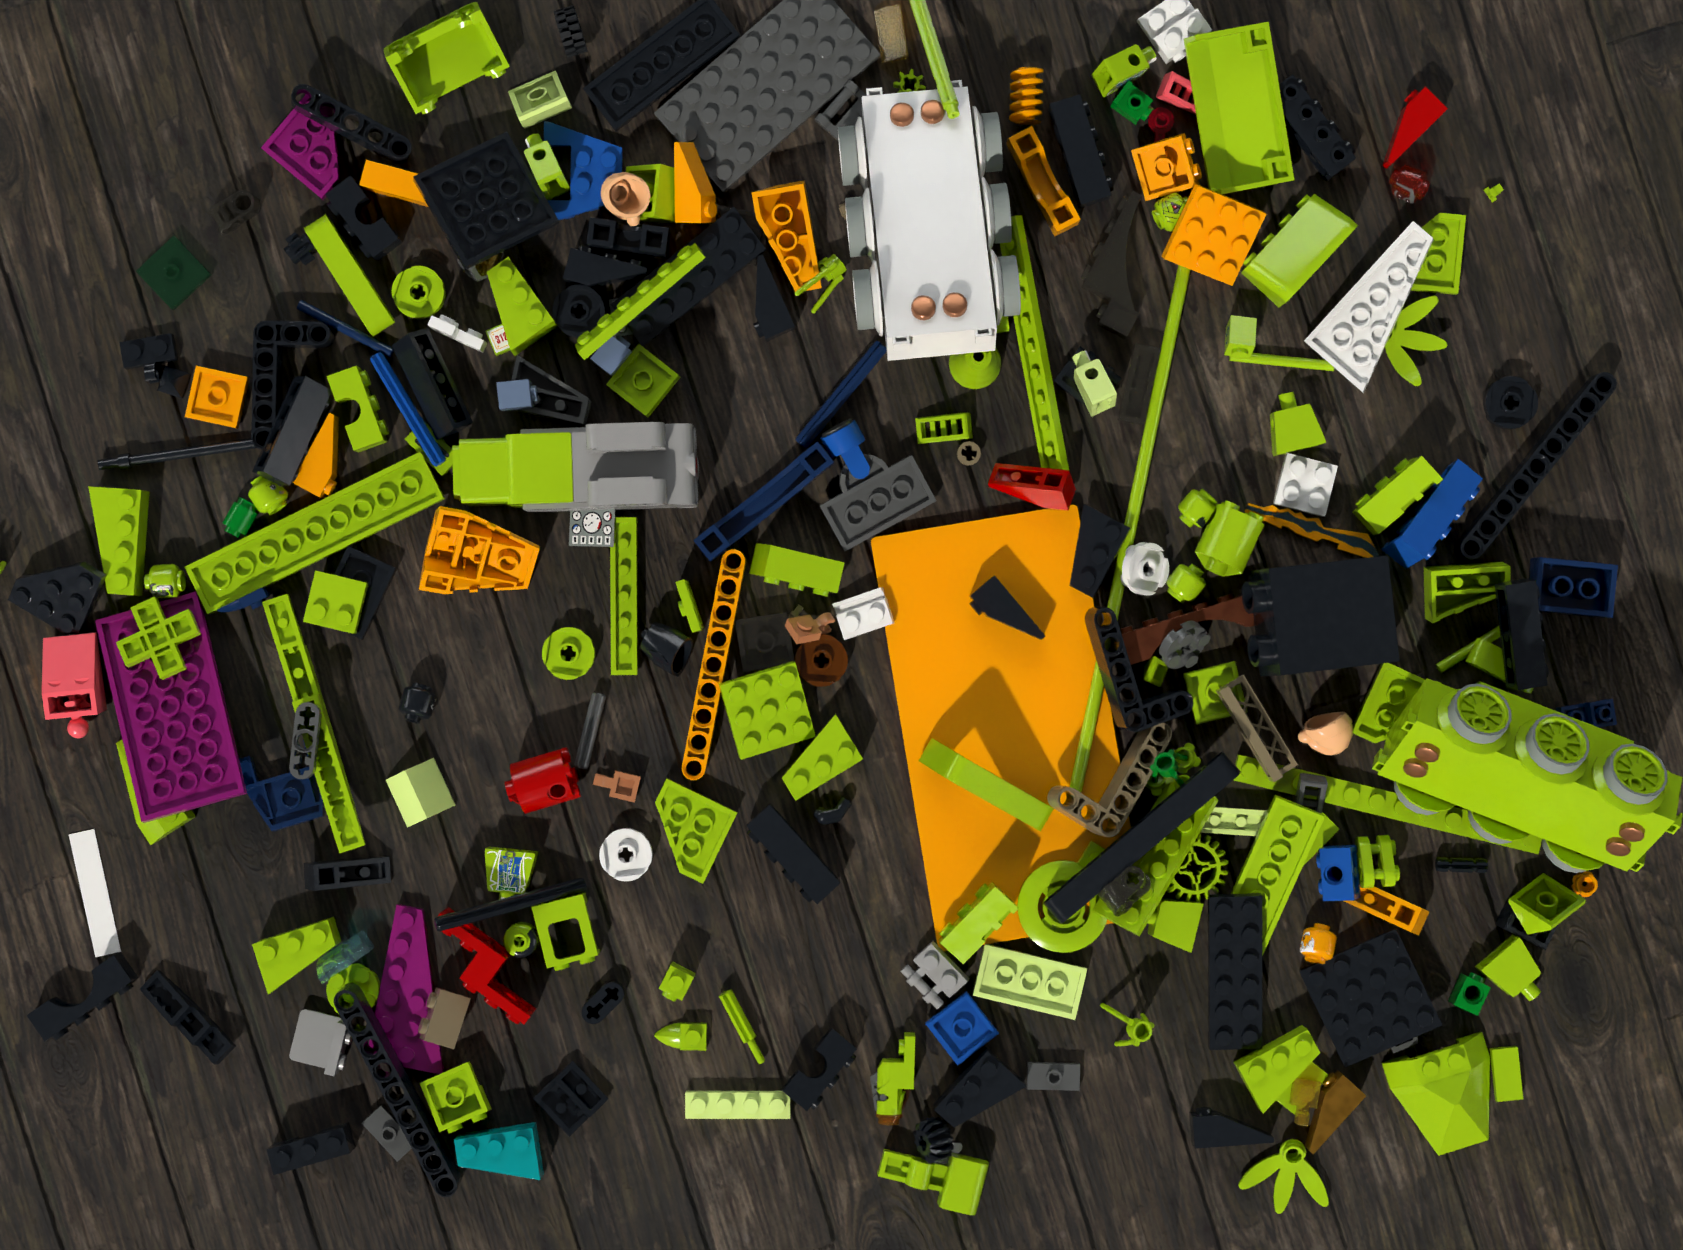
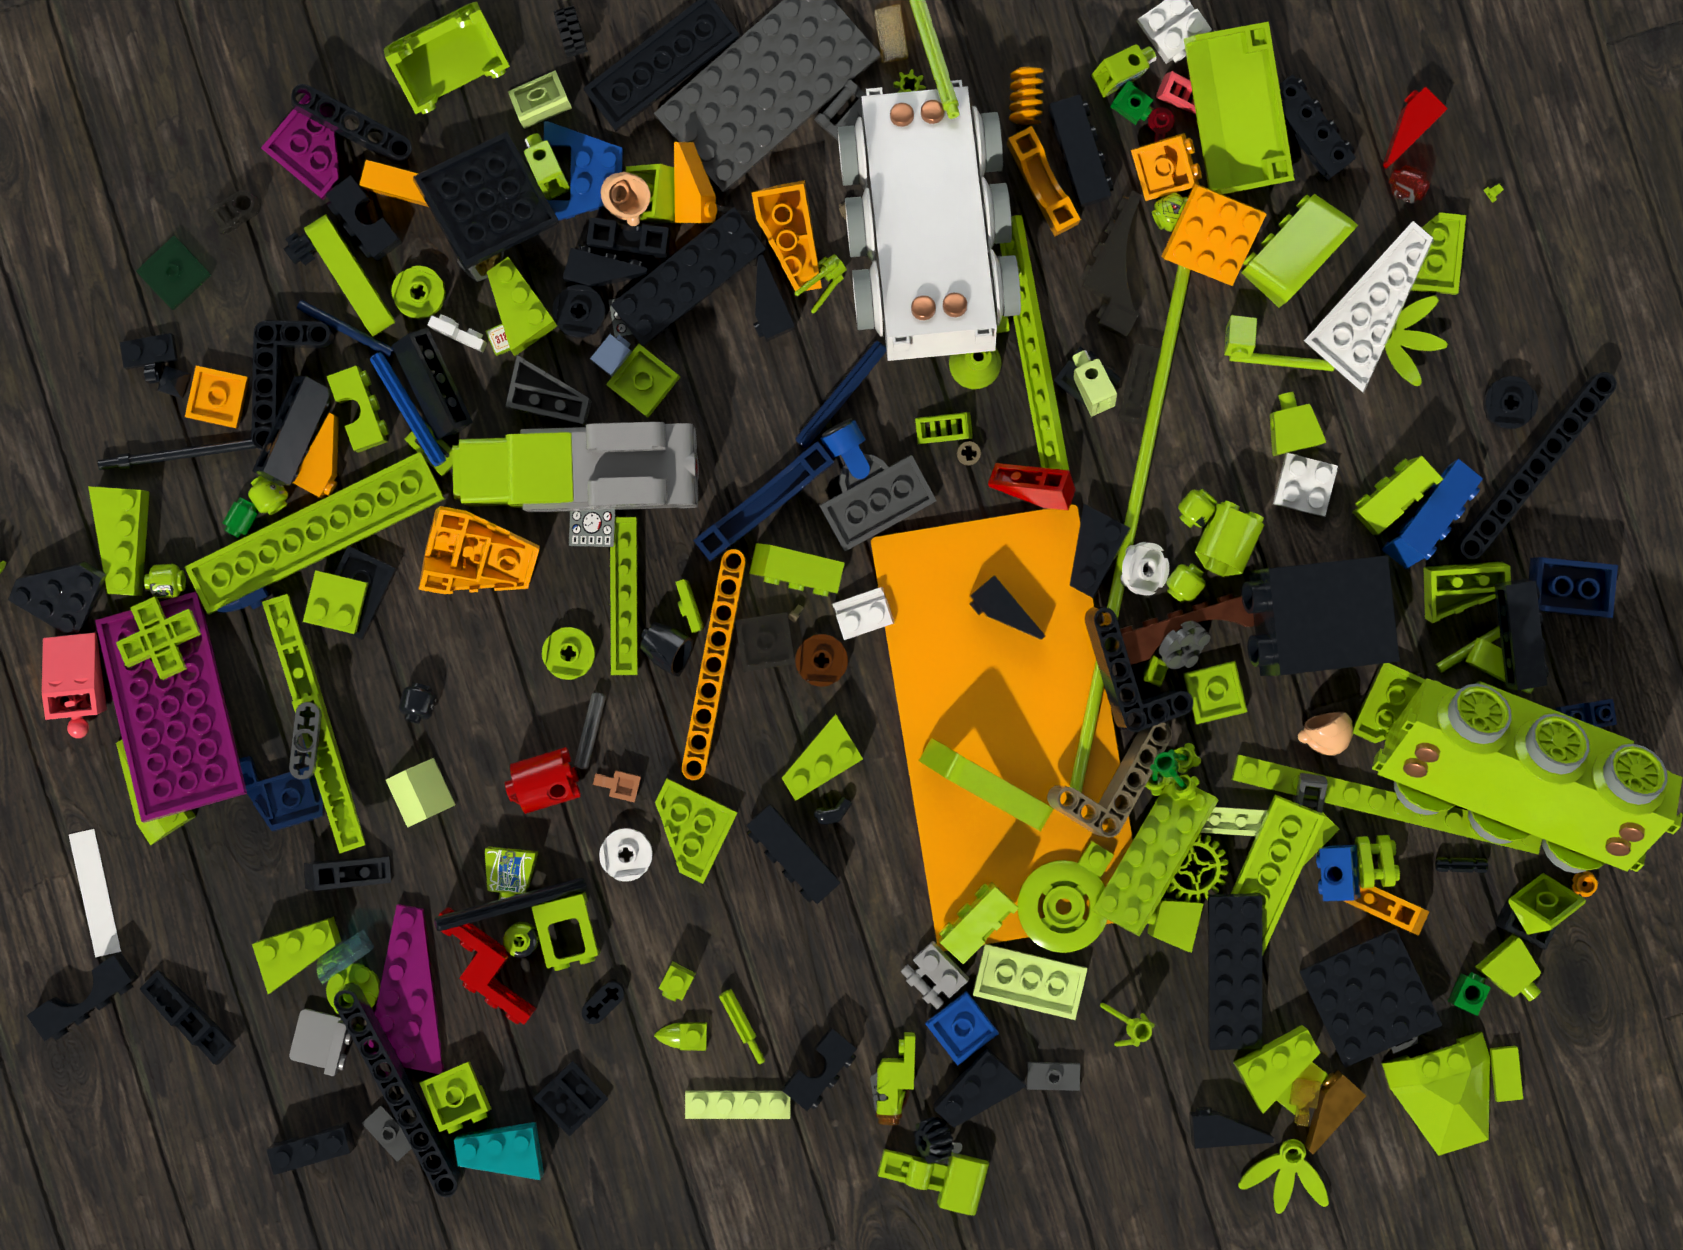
(443, 1017): dark tan brick -> none
(516, 395): sand blue brick -> none
(646, 294): lime plate -> none
(767, 710): lime plate -> none
(805, 629): nougat plate -> none
(1123, 892): clear smoke piece -> none
(1142, 837): black beam -> none
(1249, 733): dark tan fence -> none
(1312, 528): light orange sword -> none
(1318, 943): light orange head -> none

